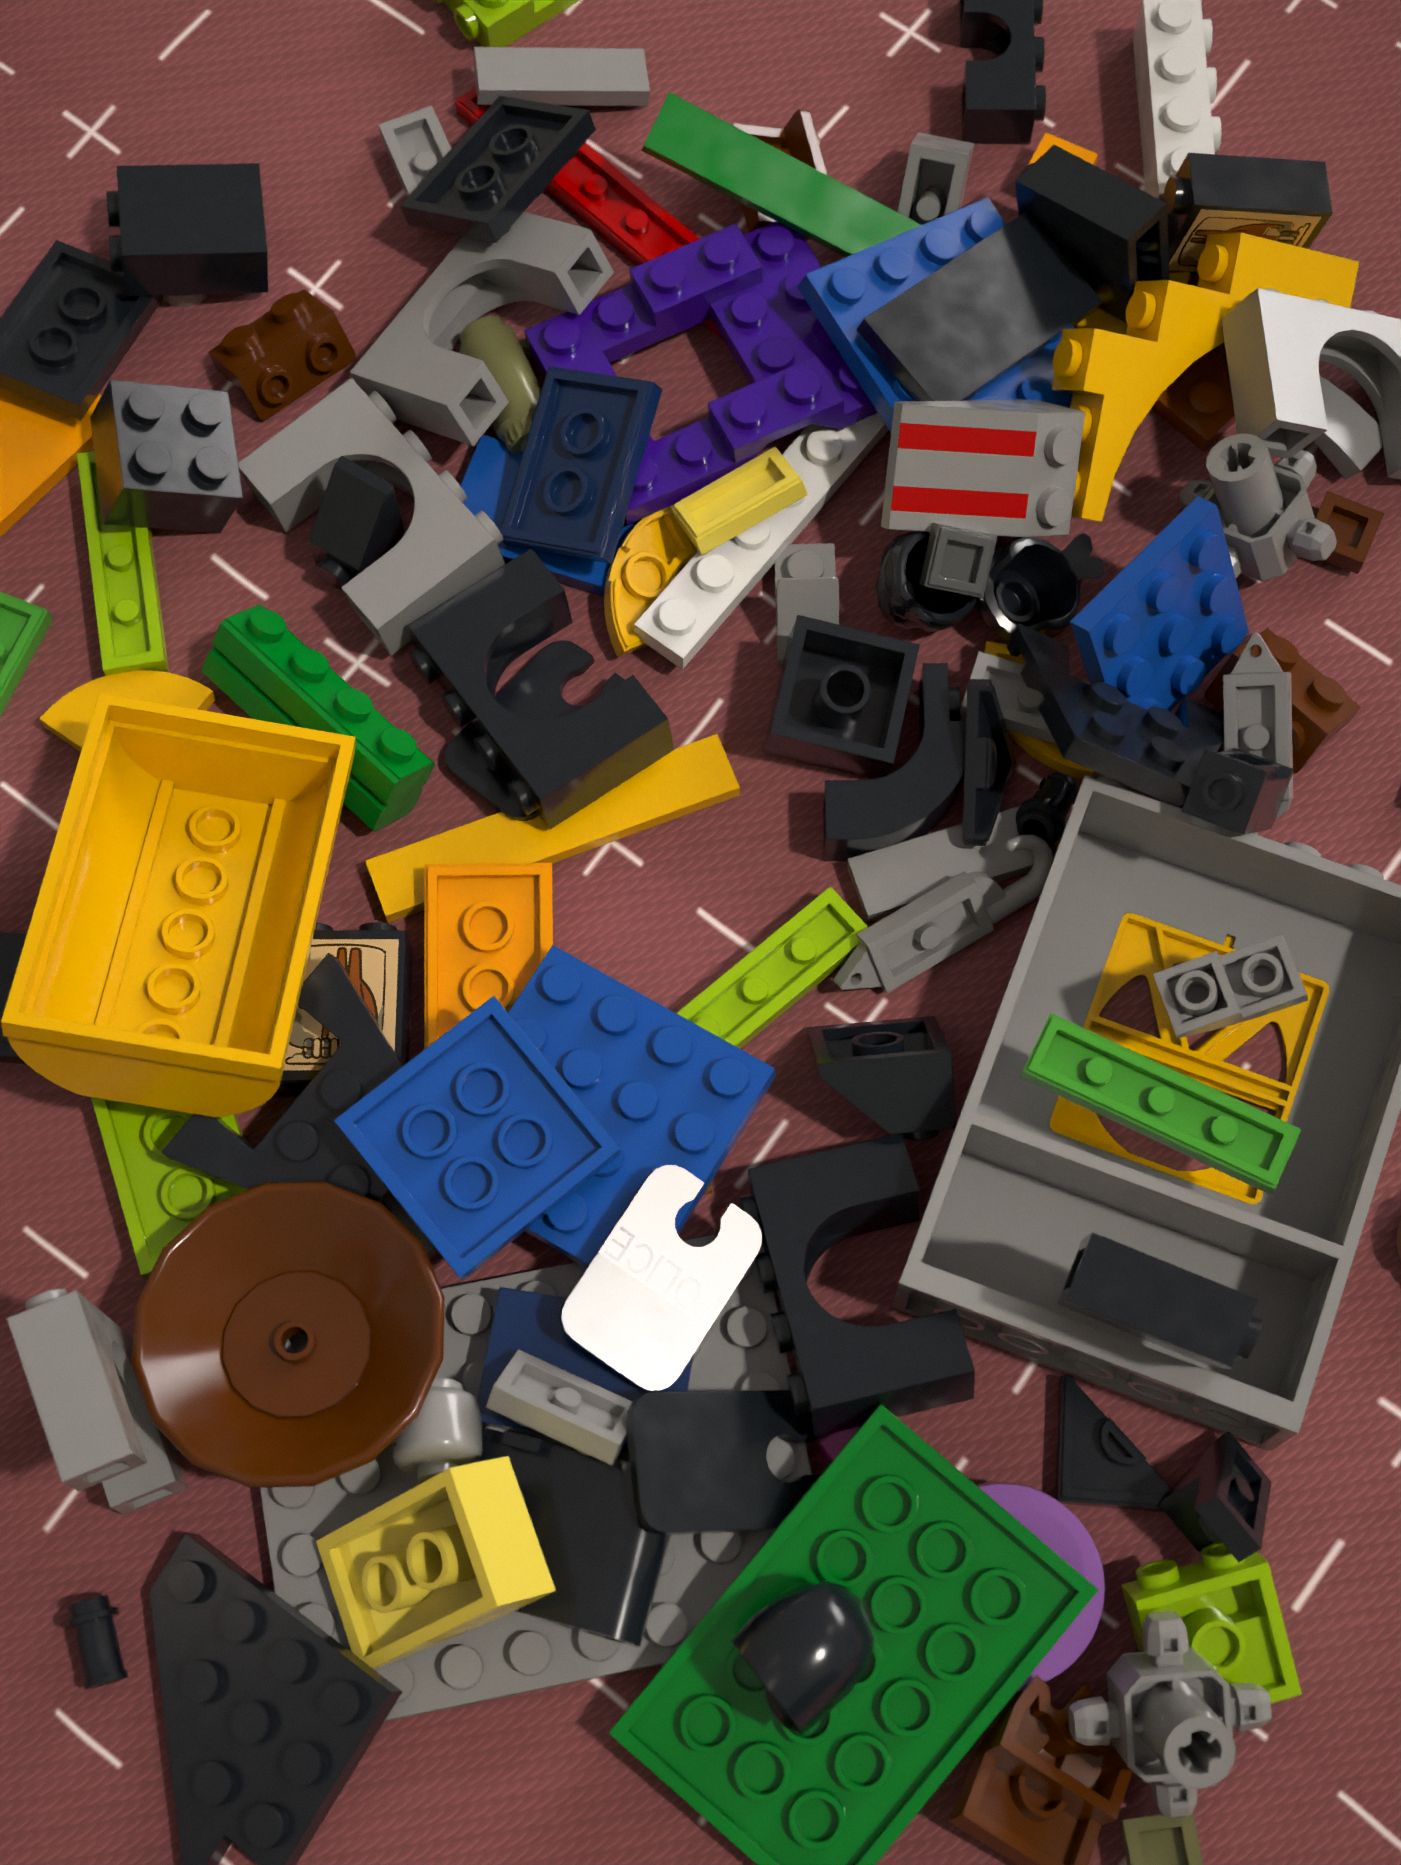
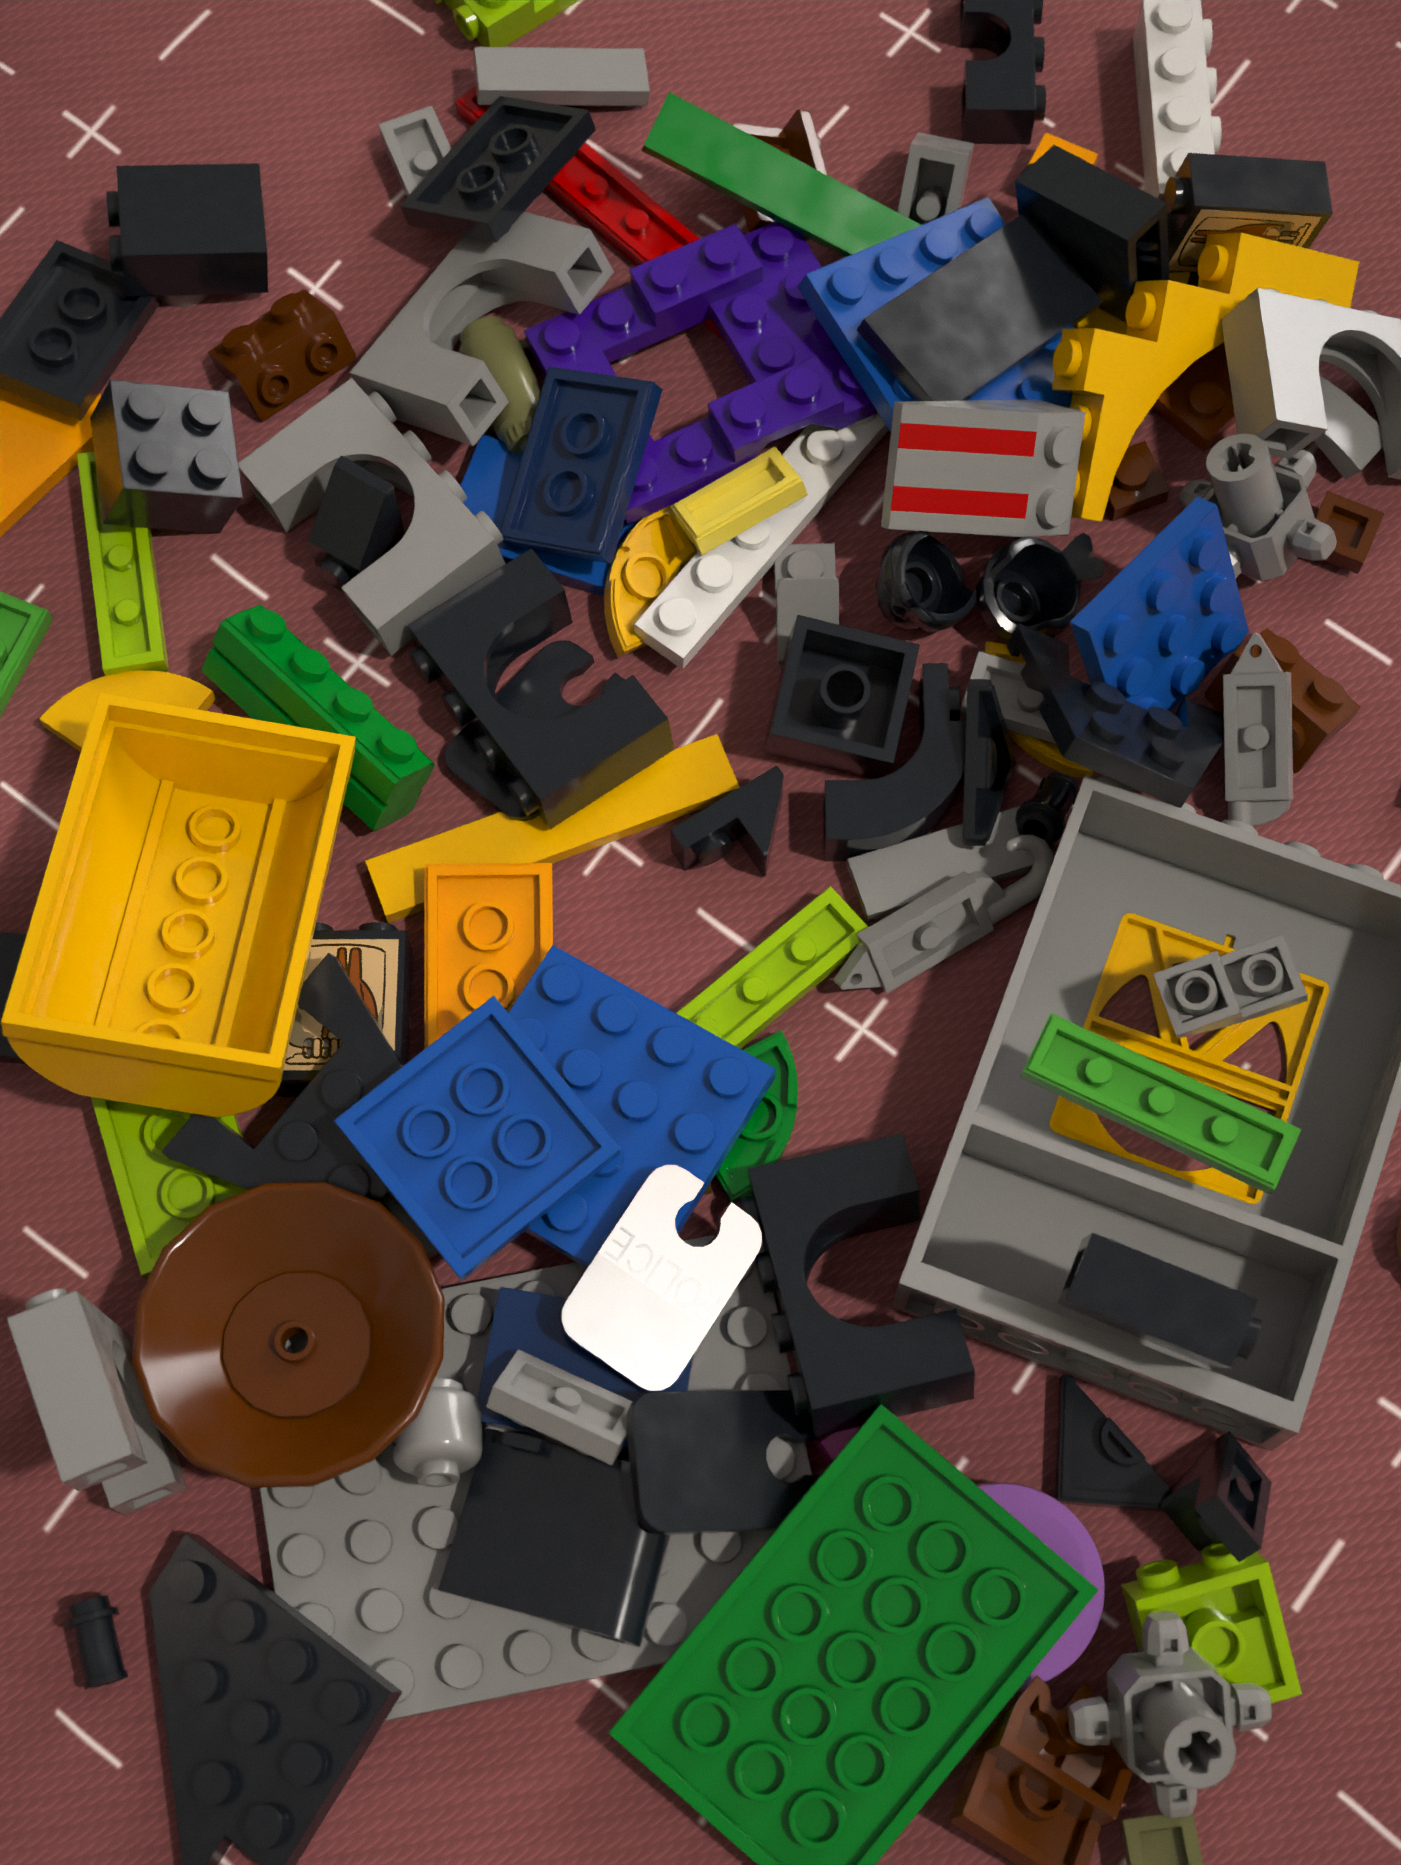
(435, 1562): light yellow slope -> none
(743, 815): none -> black slope
(771, 1123): none -> green tile
(807, 1651): black piece -> none
(890, 1072): black slope -> none
(957, 560): dark grey tile -> none
(1136, 483): none -> reddish brown plate
(1237, 790): black window -> none

